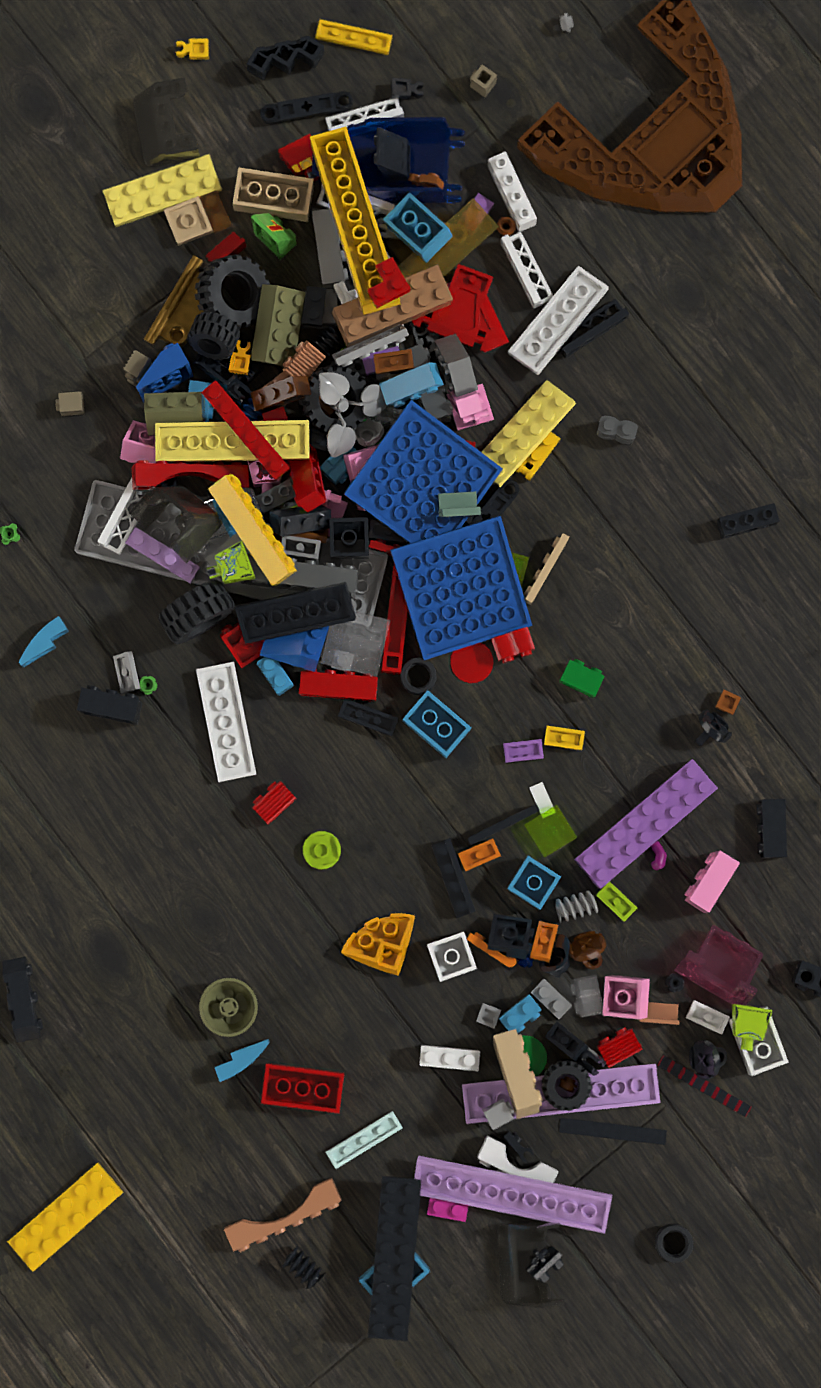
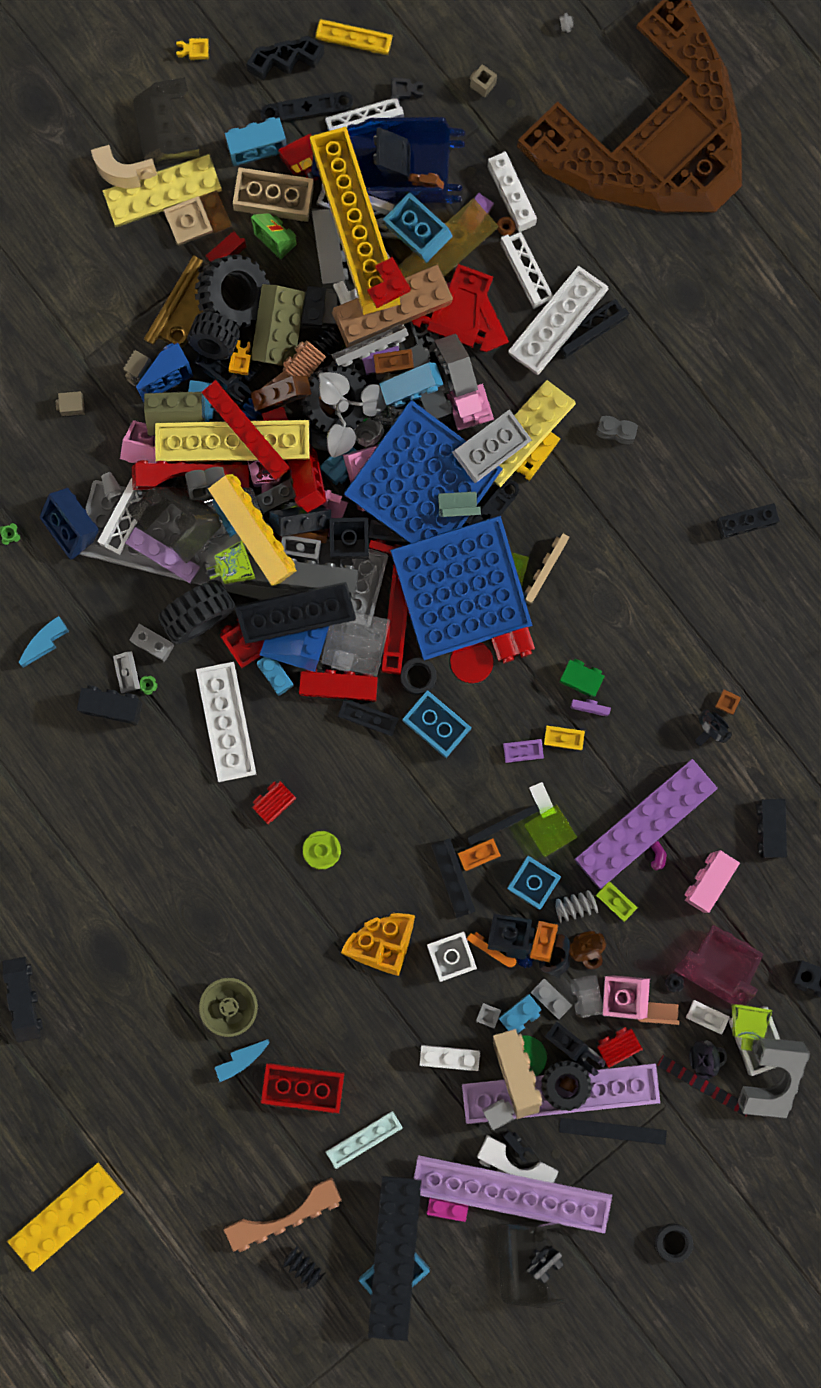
(68, 522): none -> dark blue slope
(112, 489): none -> light grey cone
(121, 174): none -> tan arch
(152, 642): none -> light grey brick
(199, 481): none -> dark grey brick
(255, 141): none -> dark azure brick
(492, 446): none -> light grey plate
(590, 706): none -> medium lavender plate
(778, 1099): none -> arch

